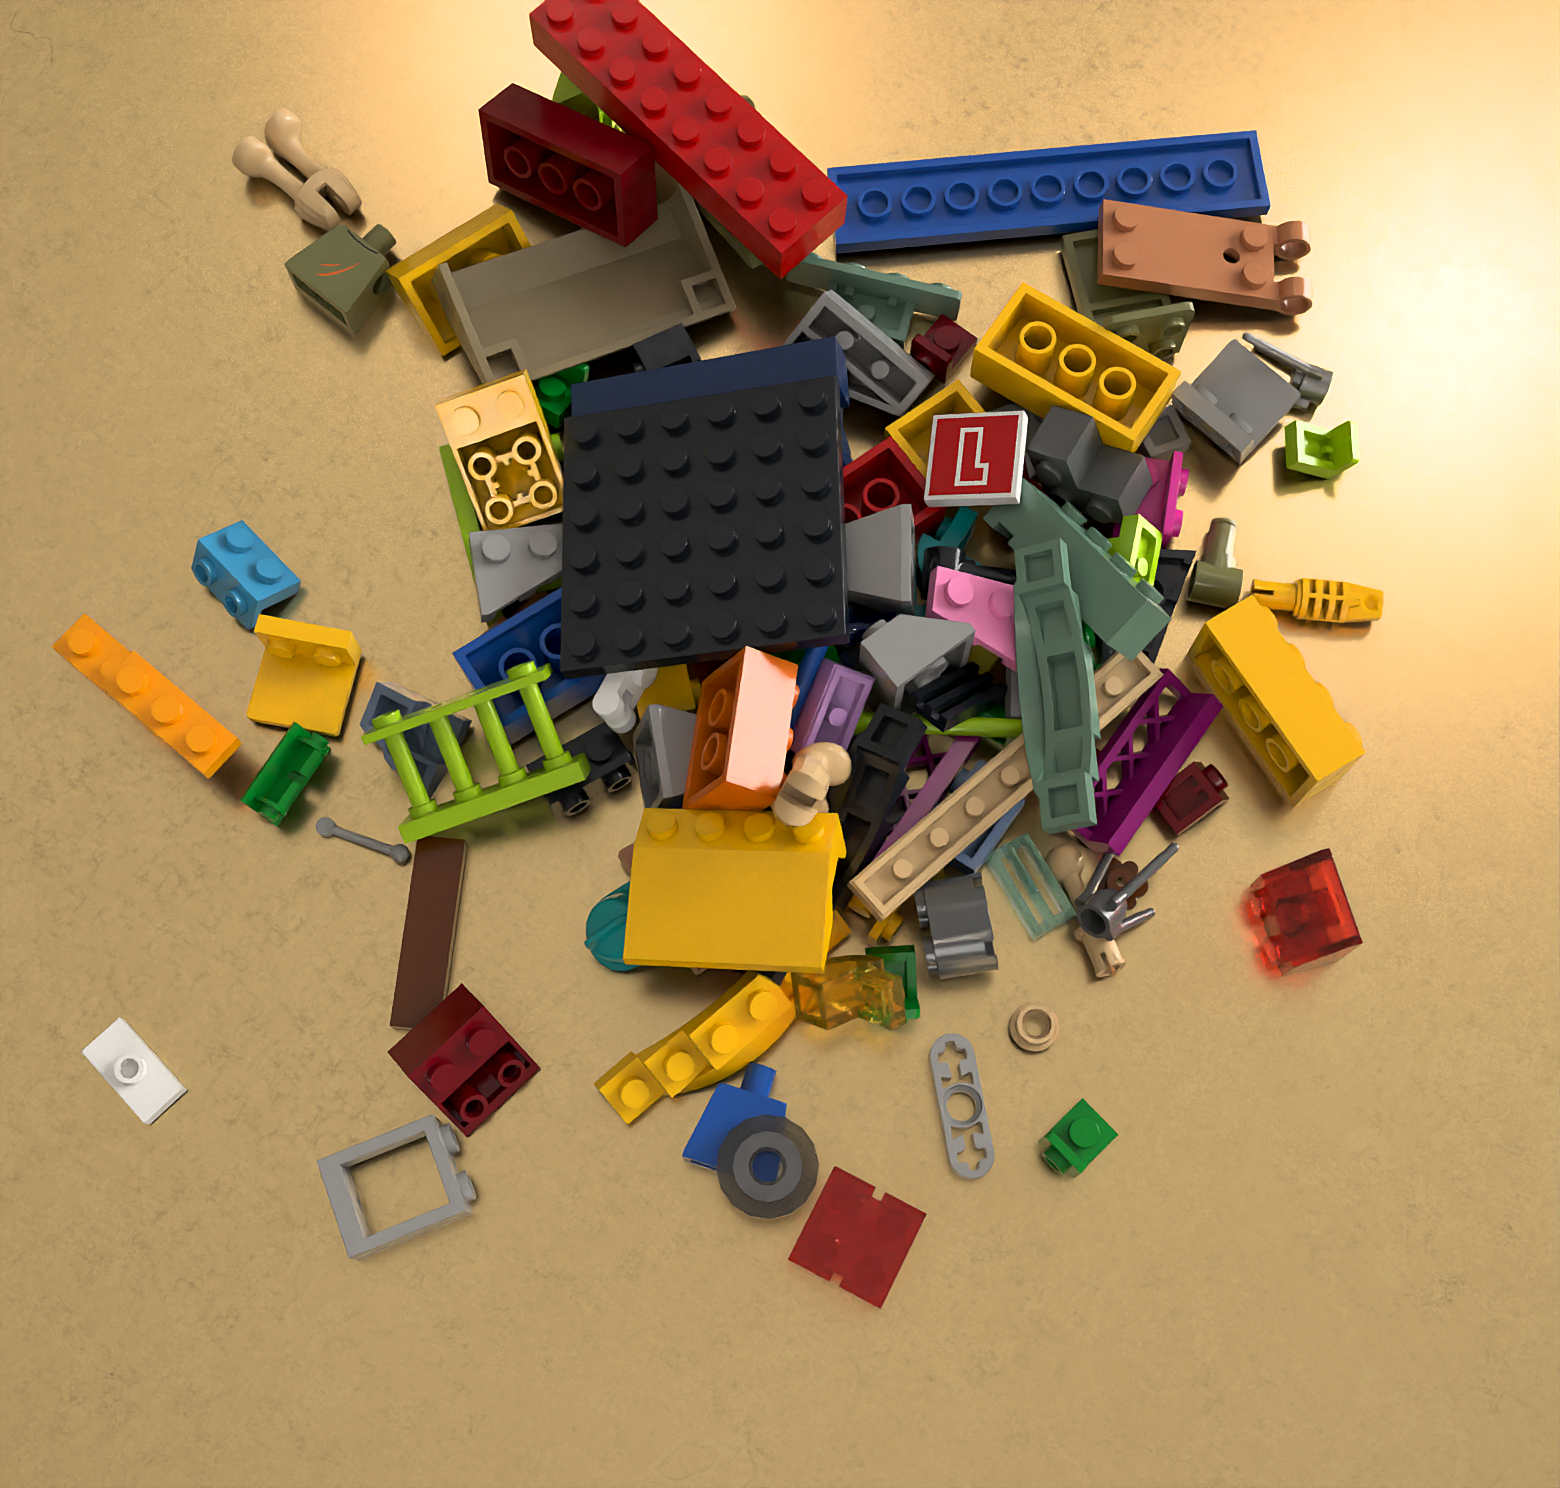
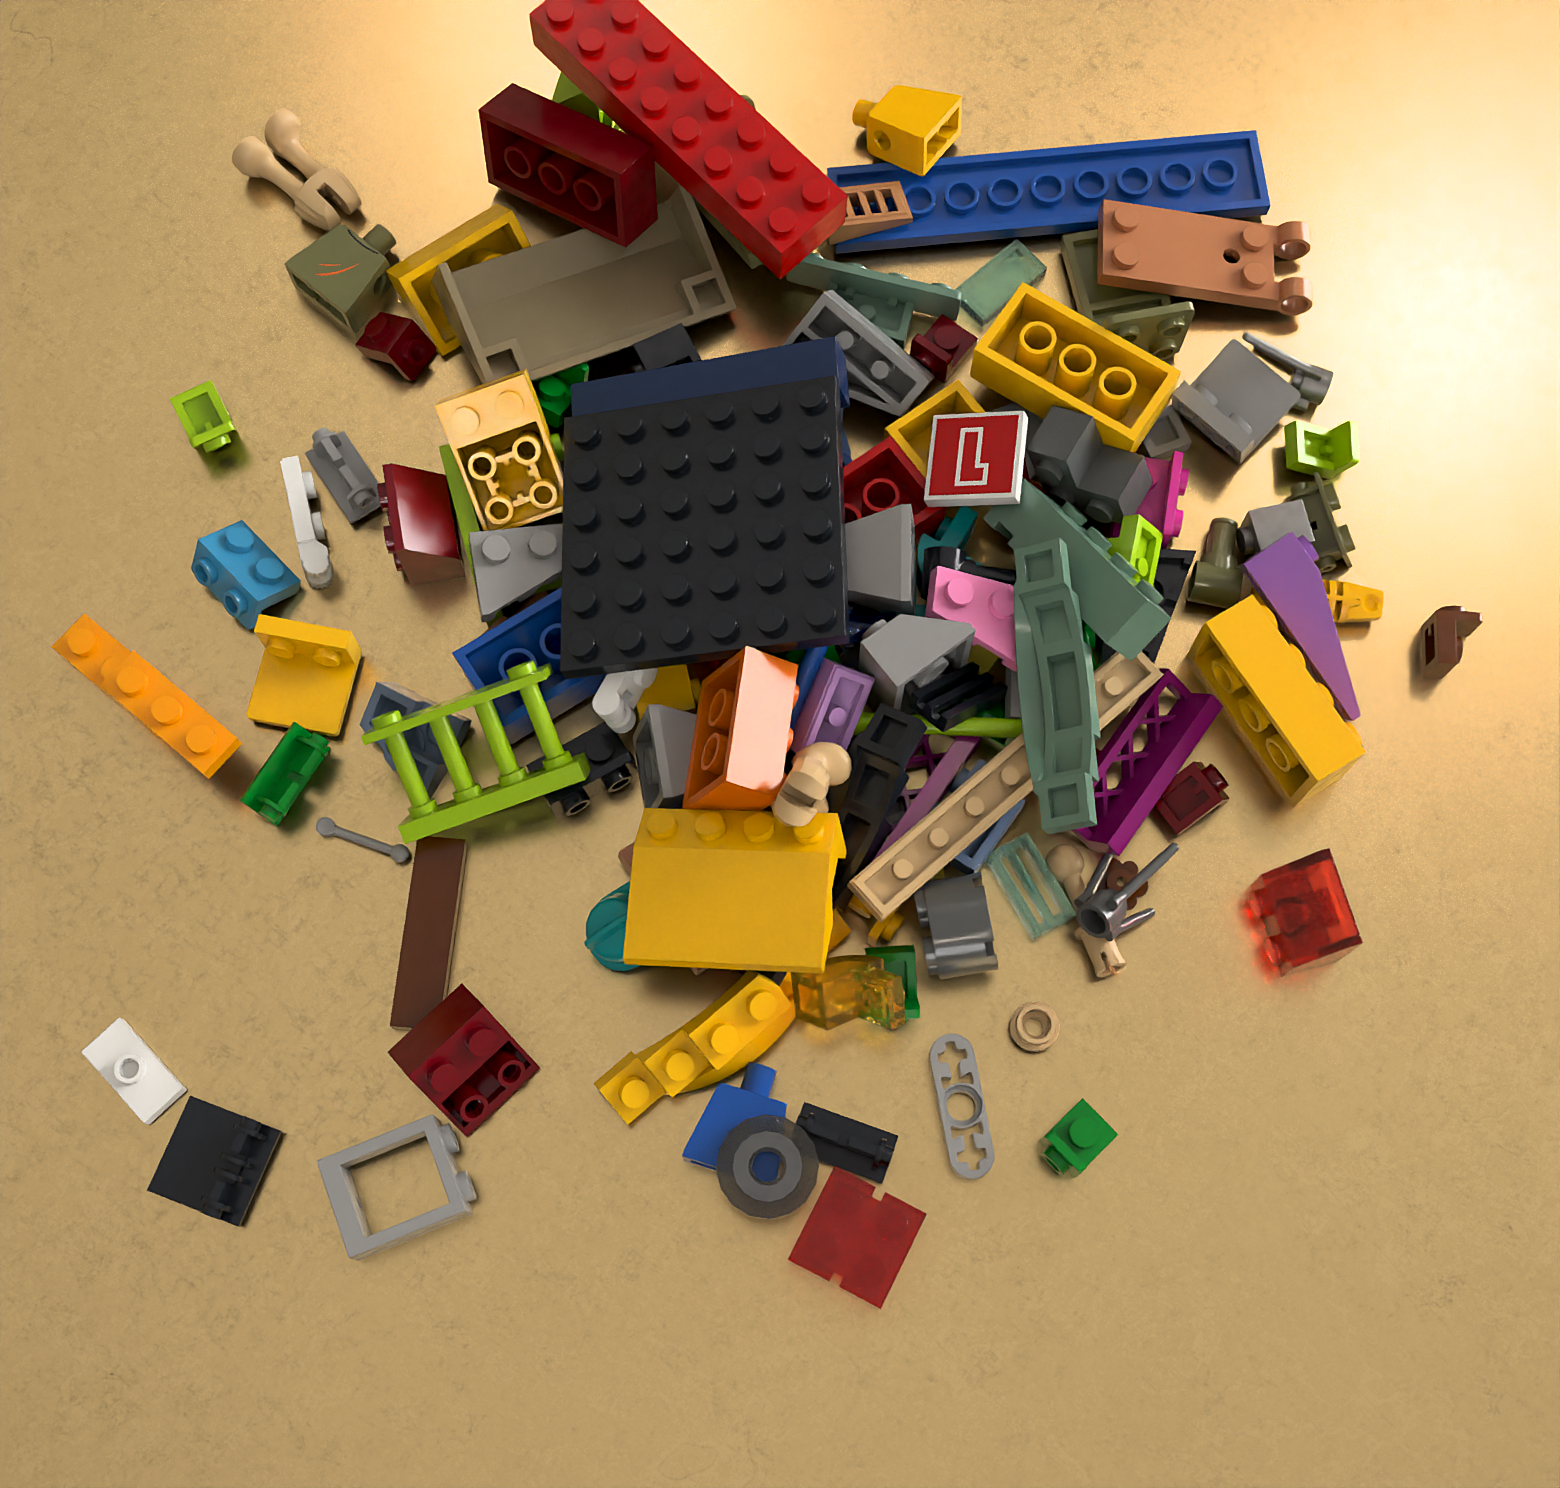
(204, 416): none -> lime bracket
(214, 1161): none -> black hinge
(307, 525): none -> white hinge
(344, 473): none -> light grey hinge
(398, 343): none -> dark red bracket
(421, 524): none -> dark red slope
(848, 1142): none -> black hinge
(871, 223): none -> medium nougat slope
(910, 126): none -> yellow torso
(997, 281): none -> clear light blue tile
(1269, 523): none -> flat silver brick
(1296, 596): none -> medium lavender slope
(1331, 540): none -> olive hinge
(1442, 639): none -> reddish brown bracket

